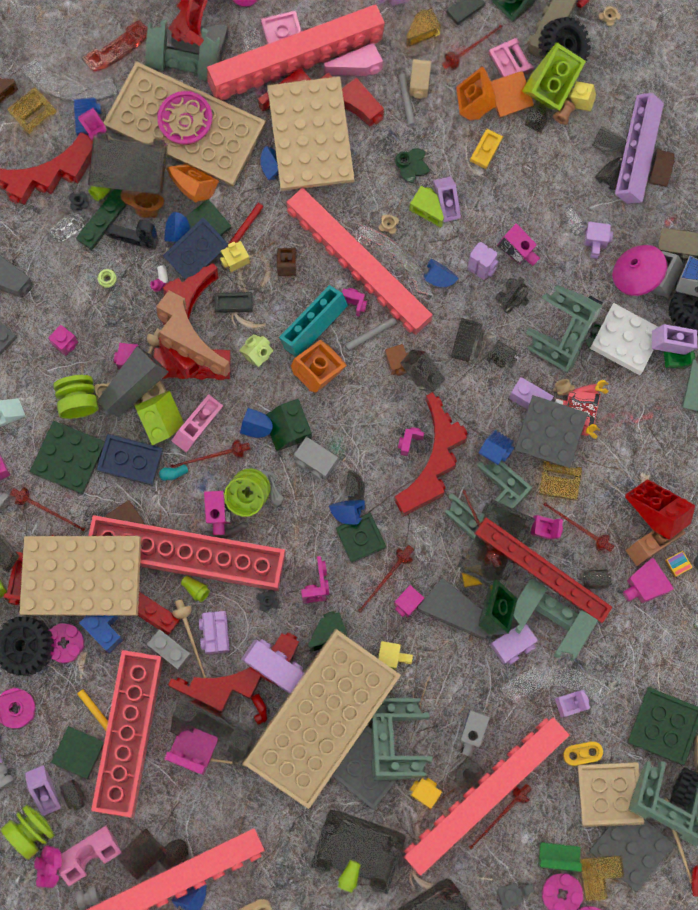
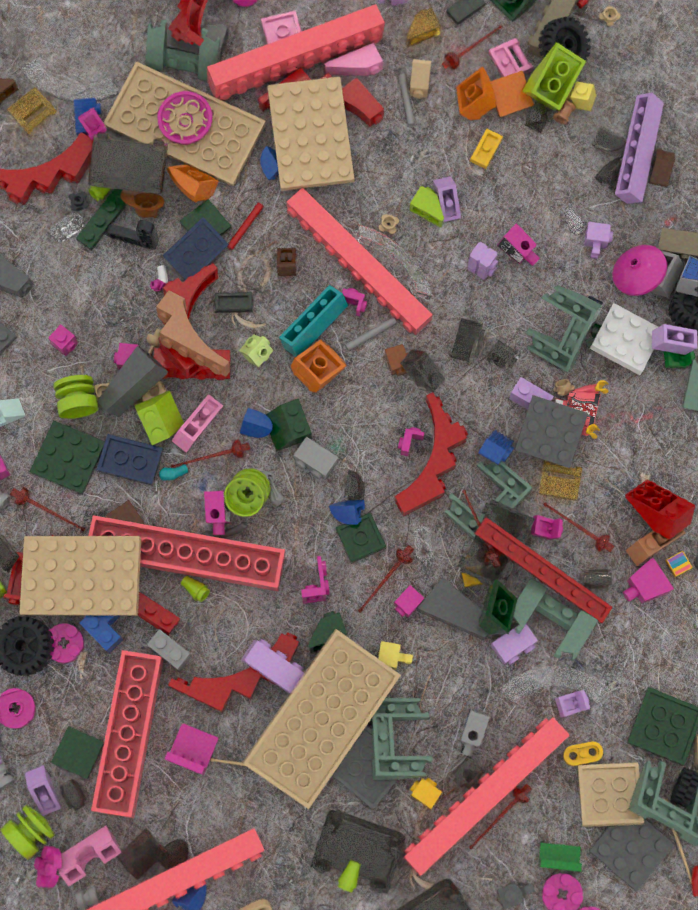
(93, 708): yellow bar -> none
(107, 273): yellowish green plate -> none
(118, 48): clear red slope -> none
(176, 227): blue brick -> none
(182, 613): tan sword -> none
(194, 713): clear smoke windscreen -> none
(215, 632): lavender brick -> none
(234, 256): light yellow brick -> none
(261, 708): red arm -> none
(262, 599): black plate -> none
(414, 164): dark green plate -> none
(439, 274): blue brick -> none
(515, 296): clear smoke hips -> none
(595, 872): clear yellow plate -> none

